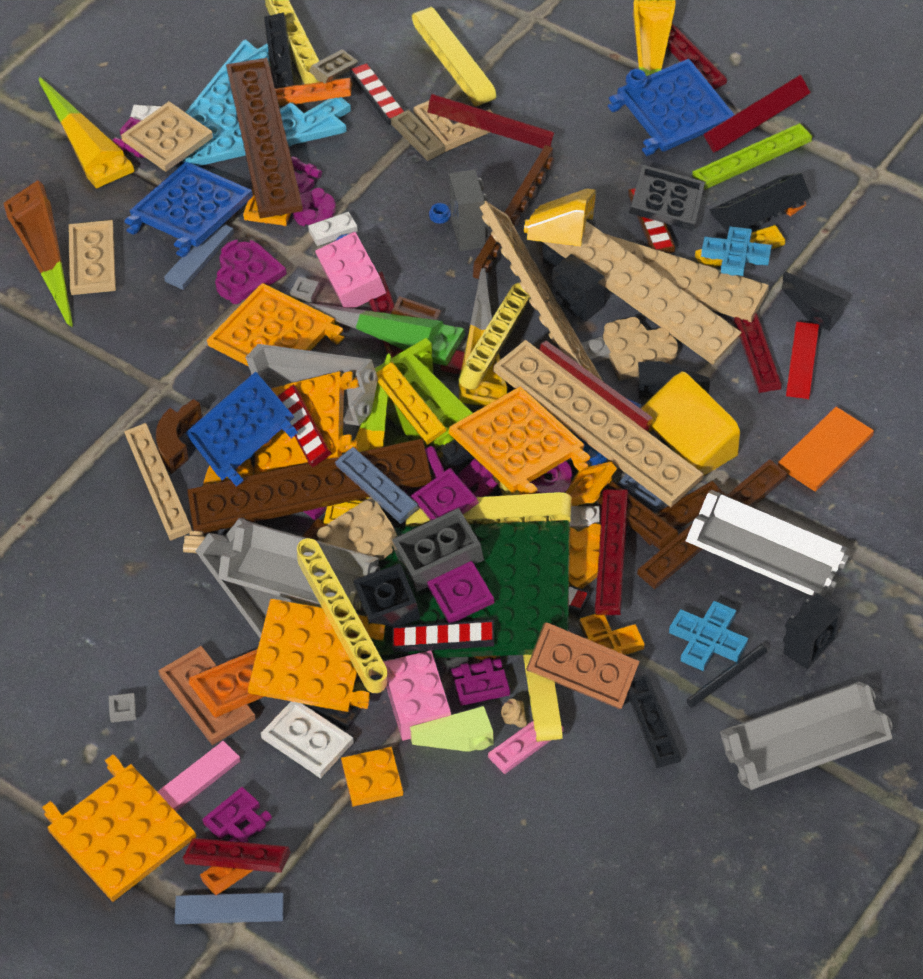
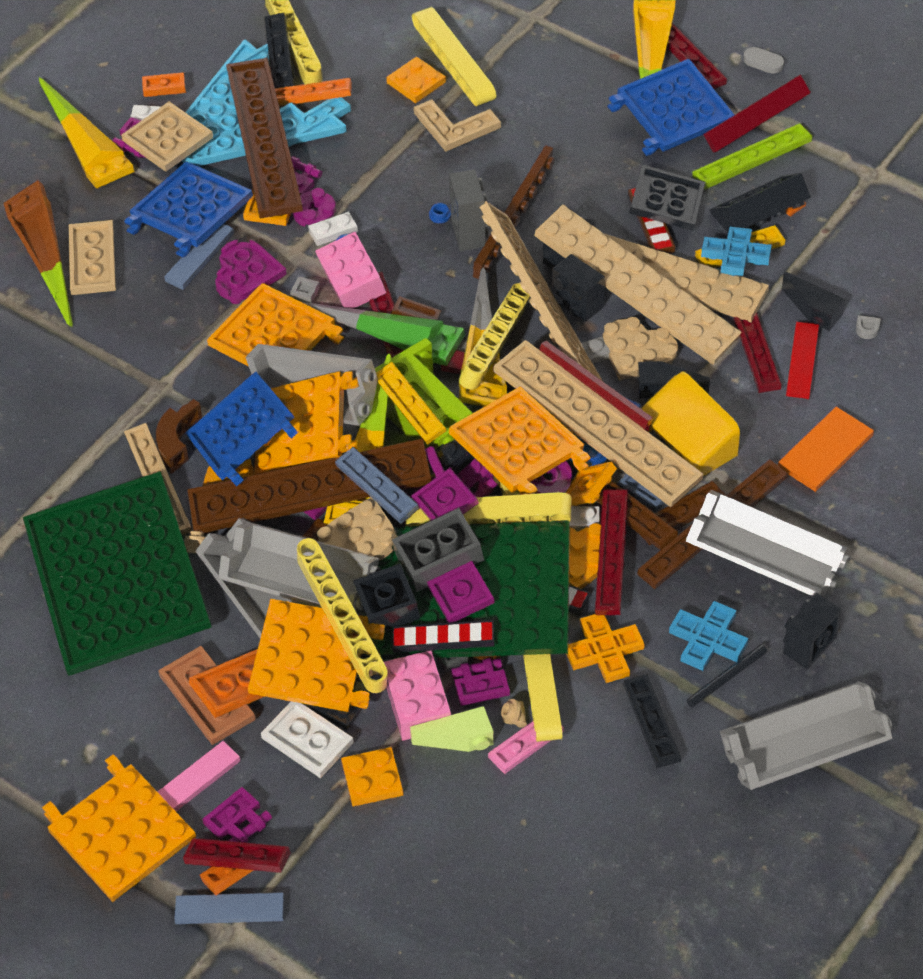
(115, 573): none -> dark green plate
(122, 707): light grey plate -> none
(163, 84): none -> orange plate
(309, 435): tile -> none
(333, 66): dark tan plate -> none
(376, 91): tile -> none
(416, 79): none -> light orange plate
(418, 135): dark tan plate -> none
(489, 121): dark red tile -> none
(562, 219): yellow windscreen -> none
(582, 665): nougat plate -> none
(636, 79): blue plate -> none
(763, 60): none -> light grey tile
(867, 327): none -> light grey tile

